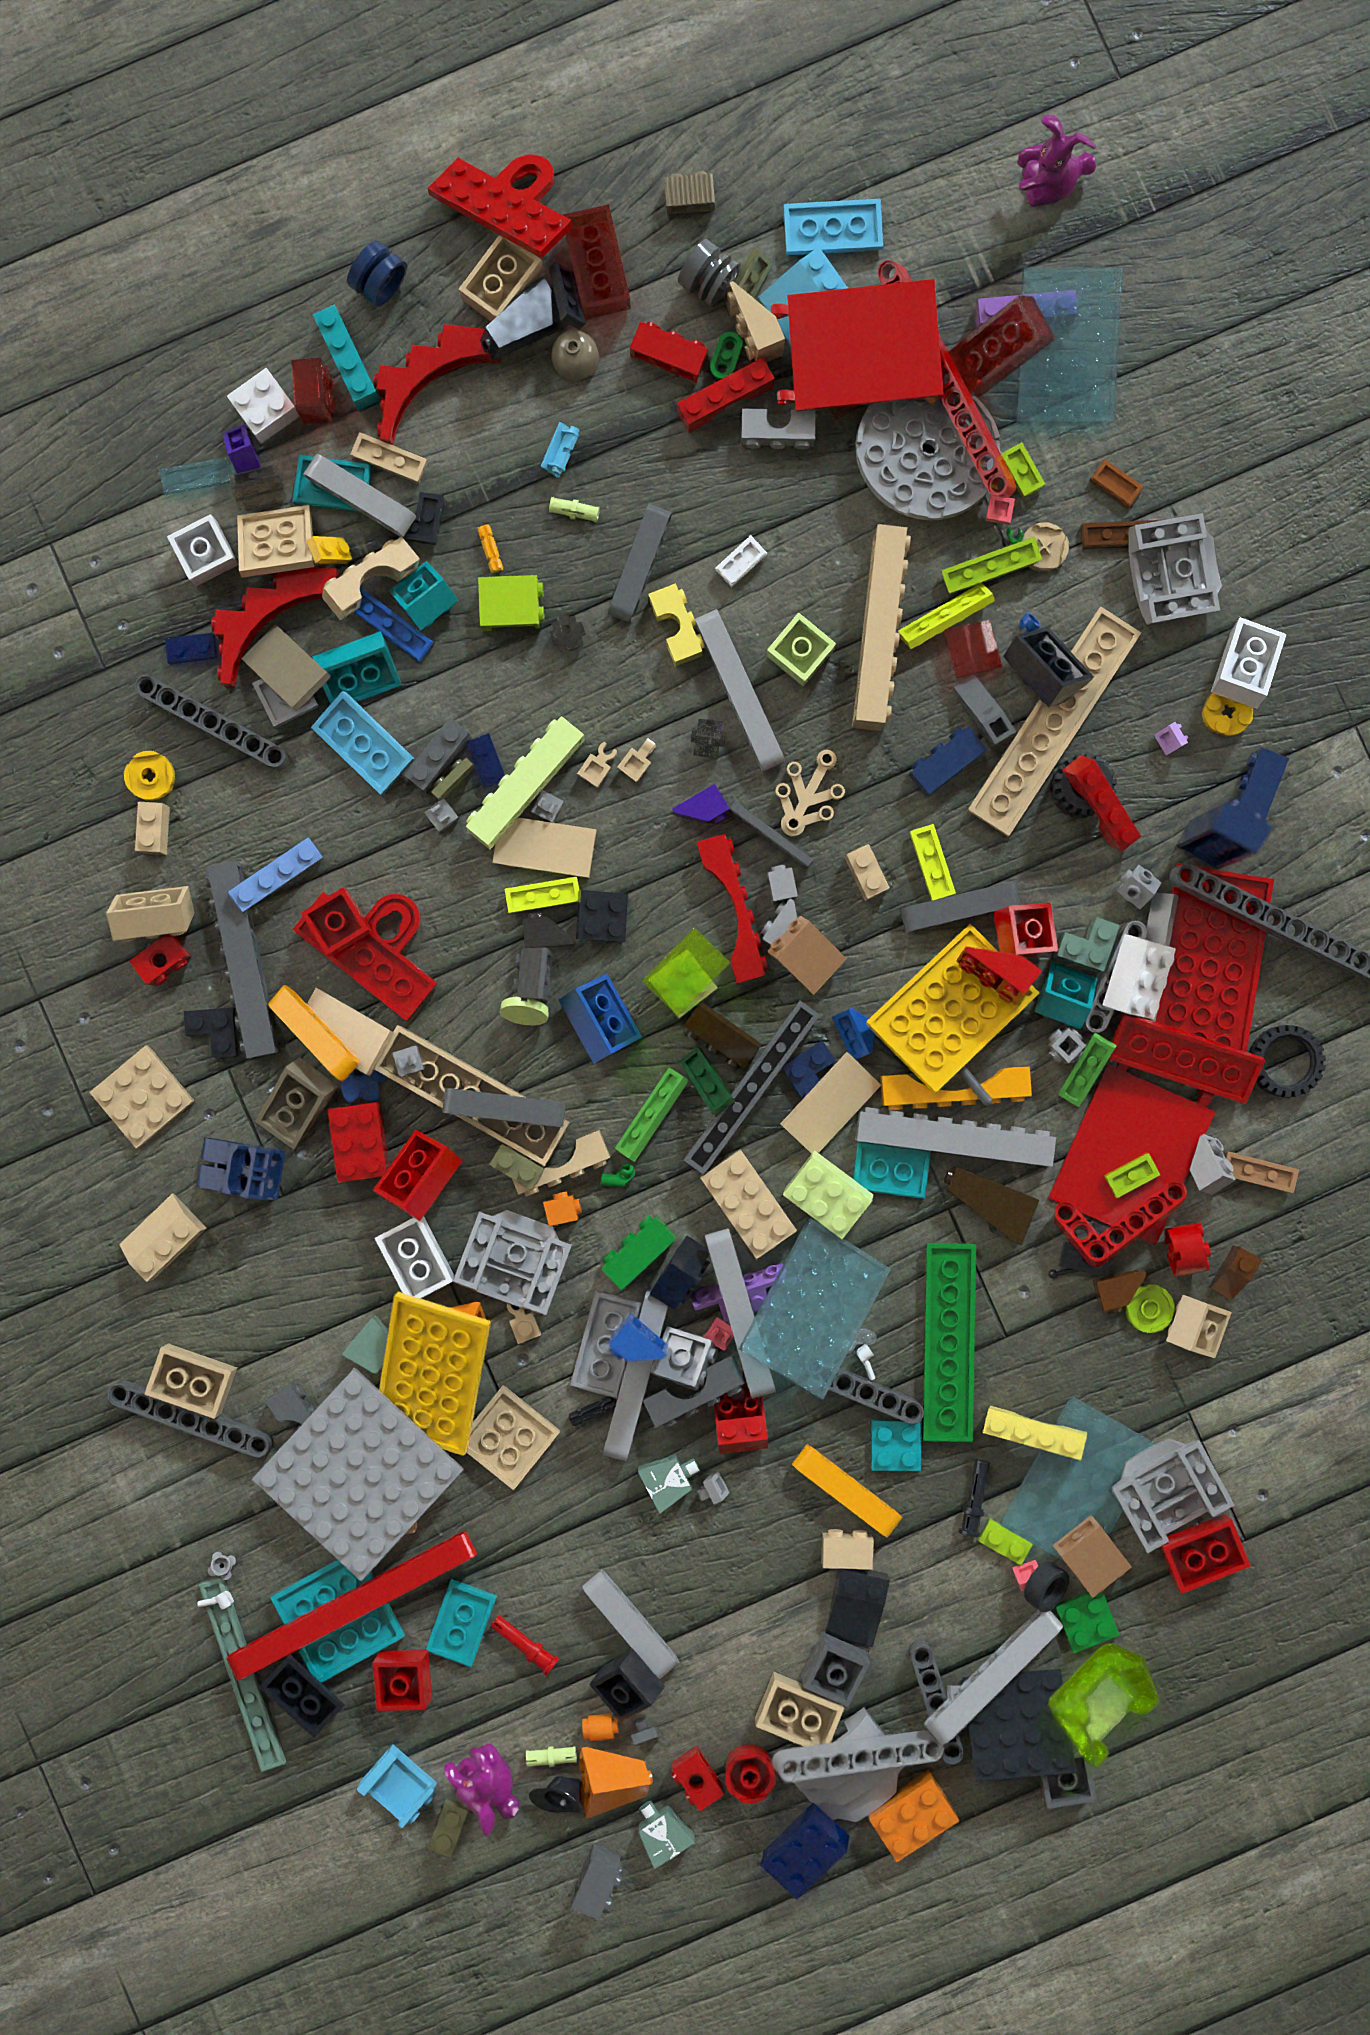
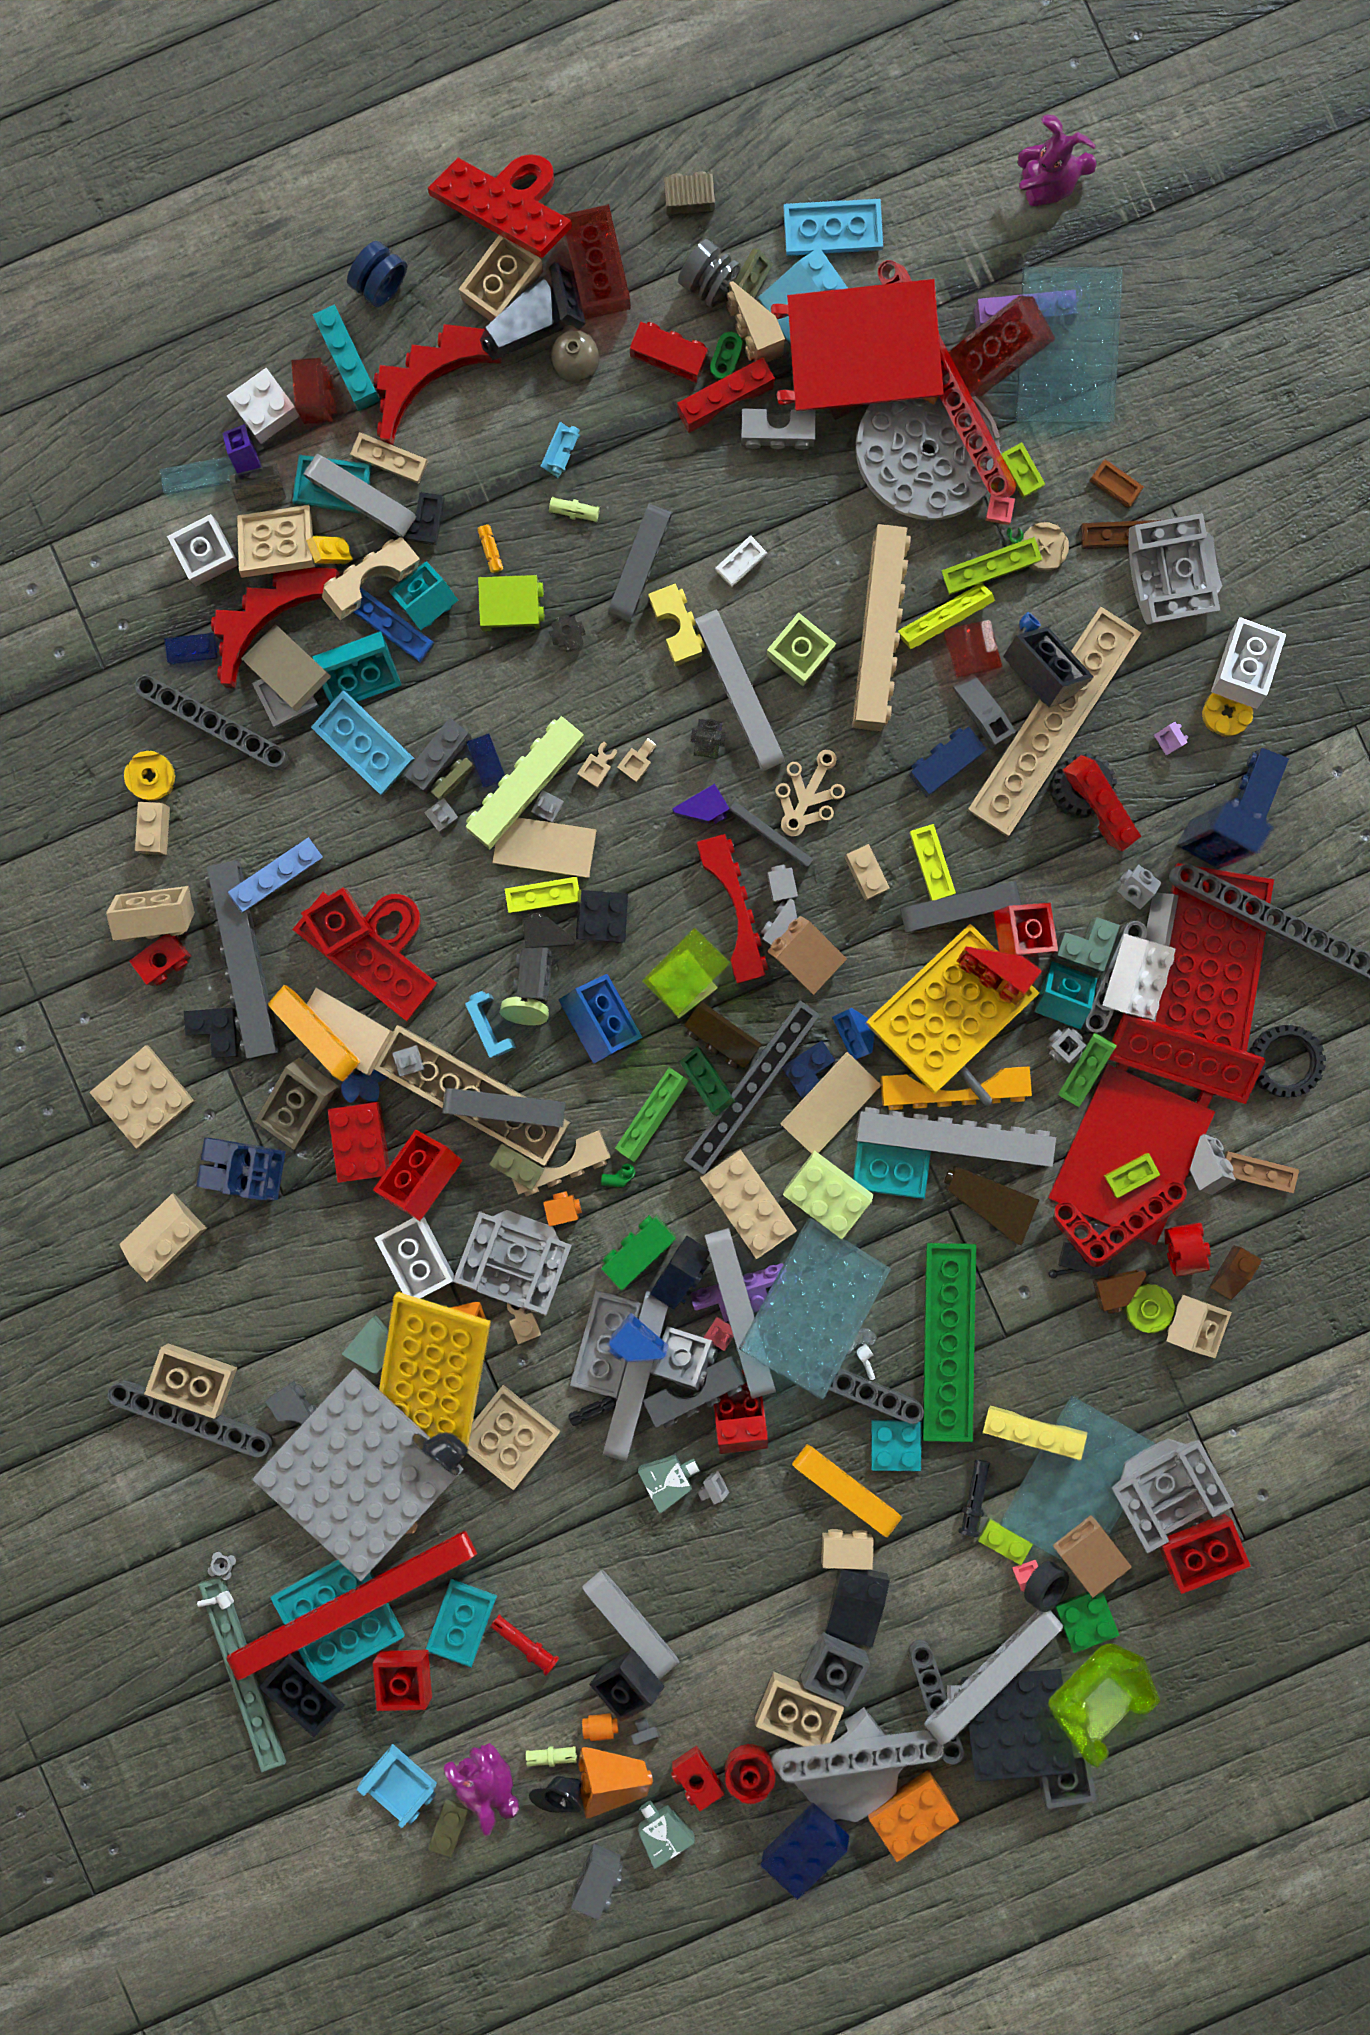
(443, 1448): none -> black piece
(483, 1027): none -> medium azure panel

